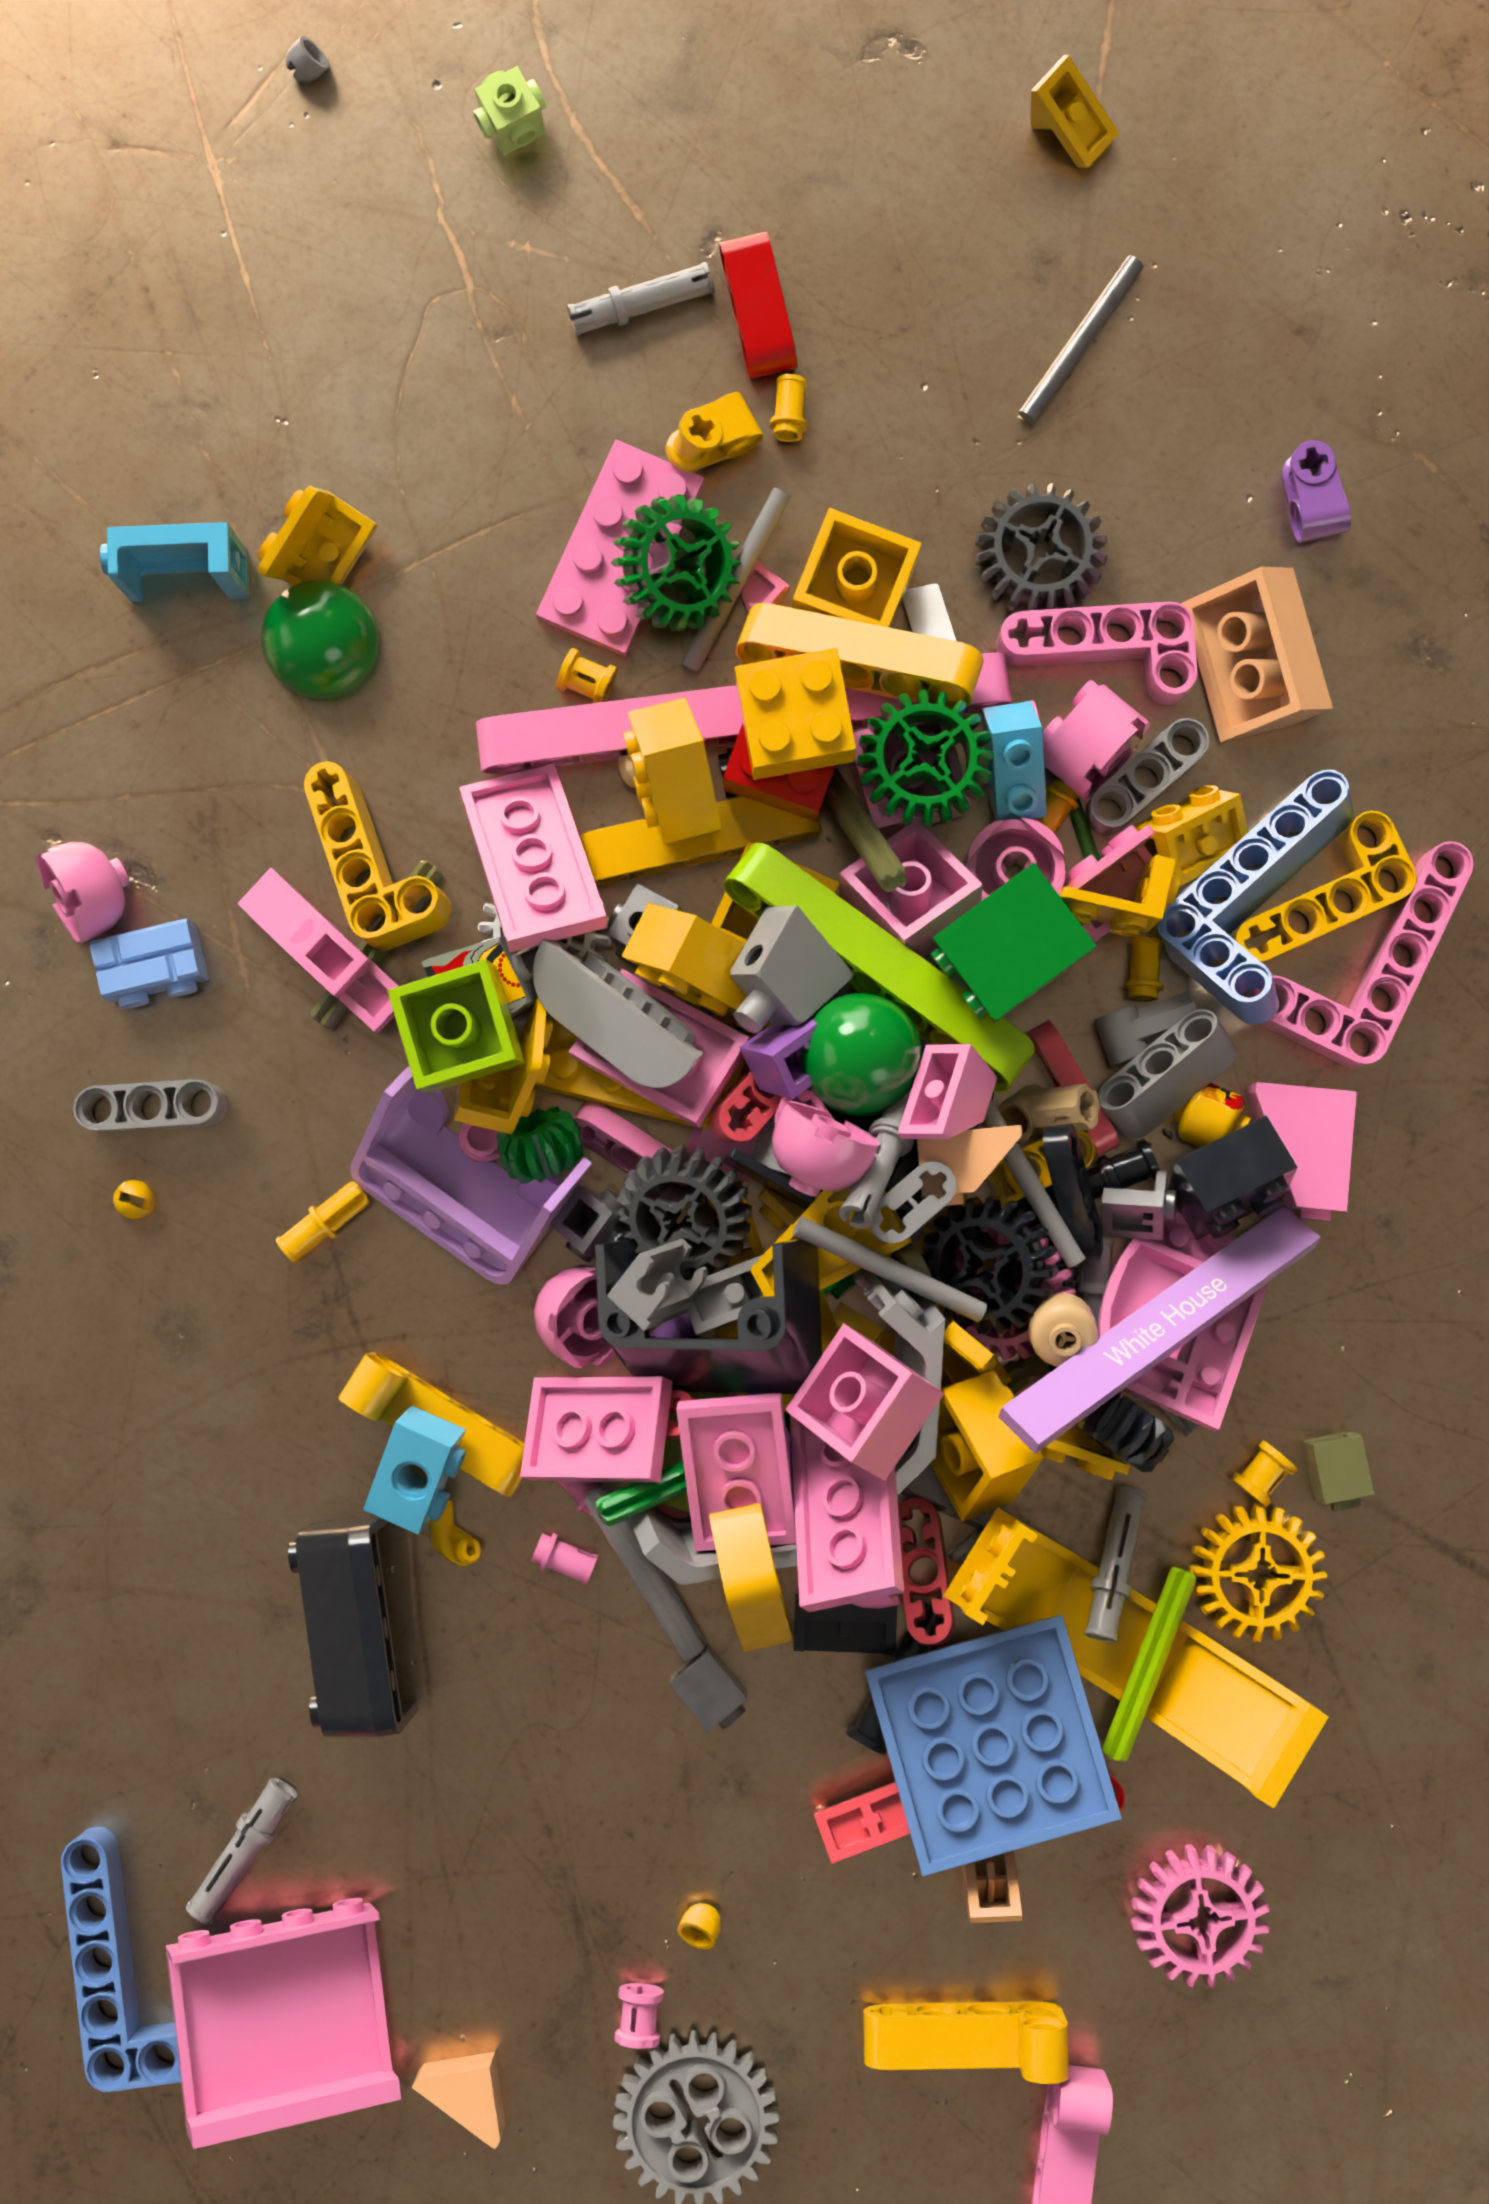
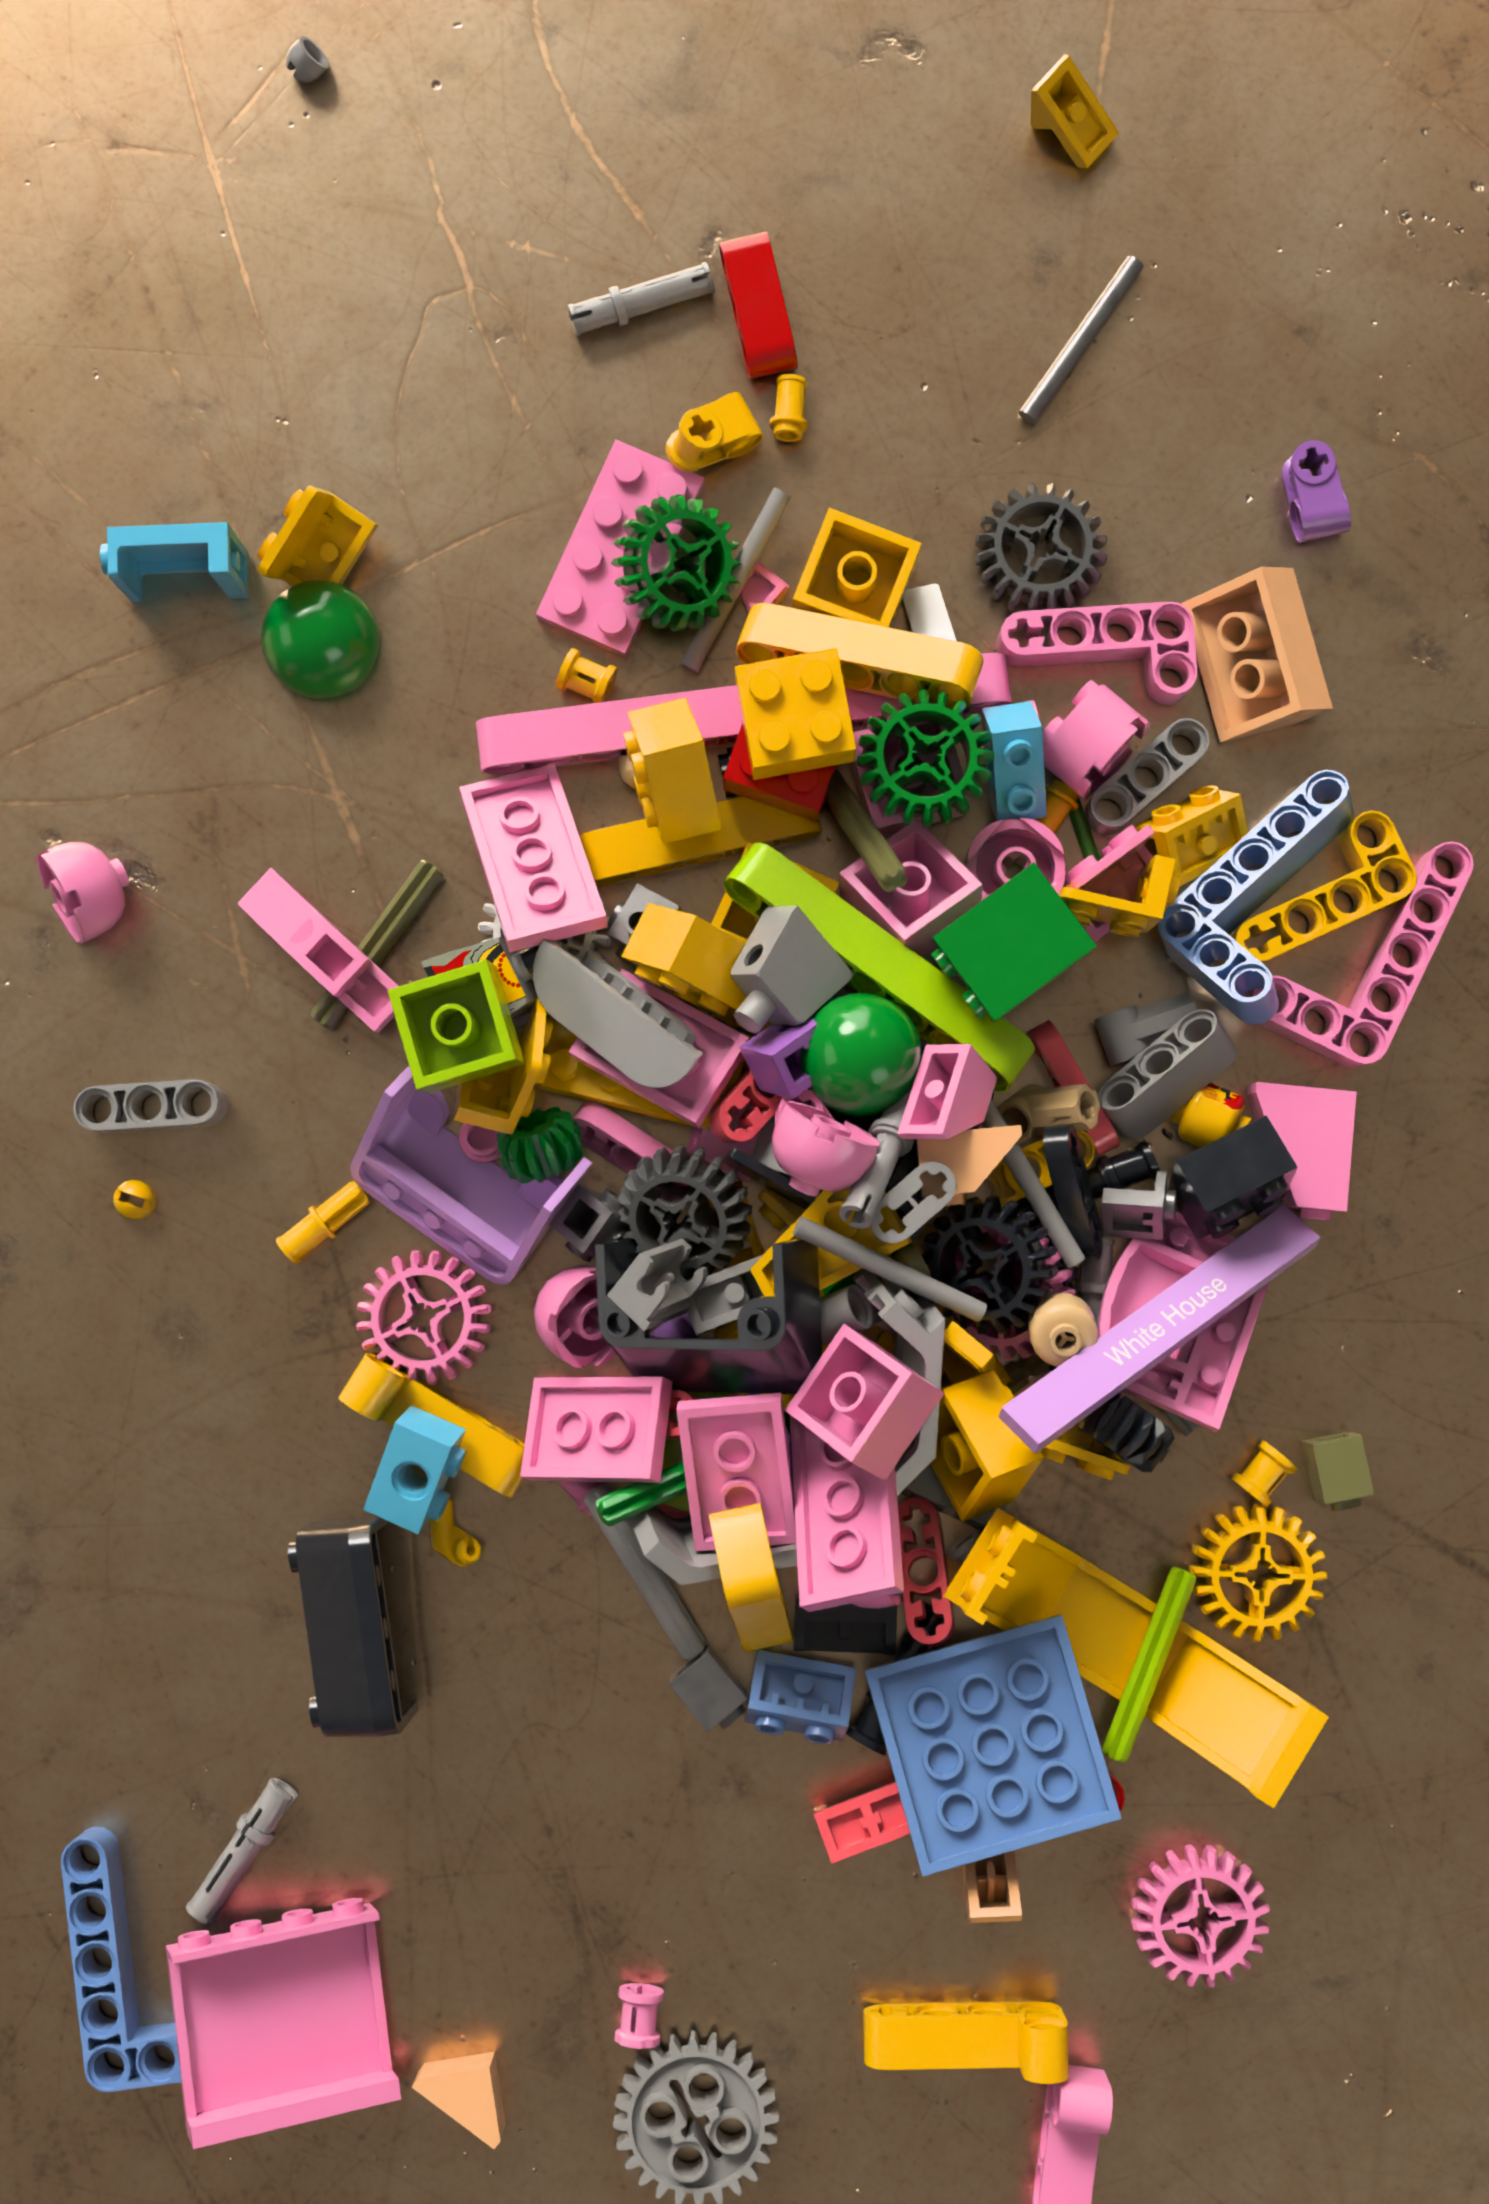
(149, 962): light blue brick -> none
(365, 853): yellow beam -> none
(412, 1297): none -> bright pink gear
(510, 109): yellowish green brick -> none
(564, 1558): bright pink pin -> none
(700, 1926): yellow hinge -> none
(800, 1697): none -> medium blue bracket
(846, 1307): none -> light grey piece
(1104, 1622): light grey pin -> none
(1144, 969): yellow pin -> none

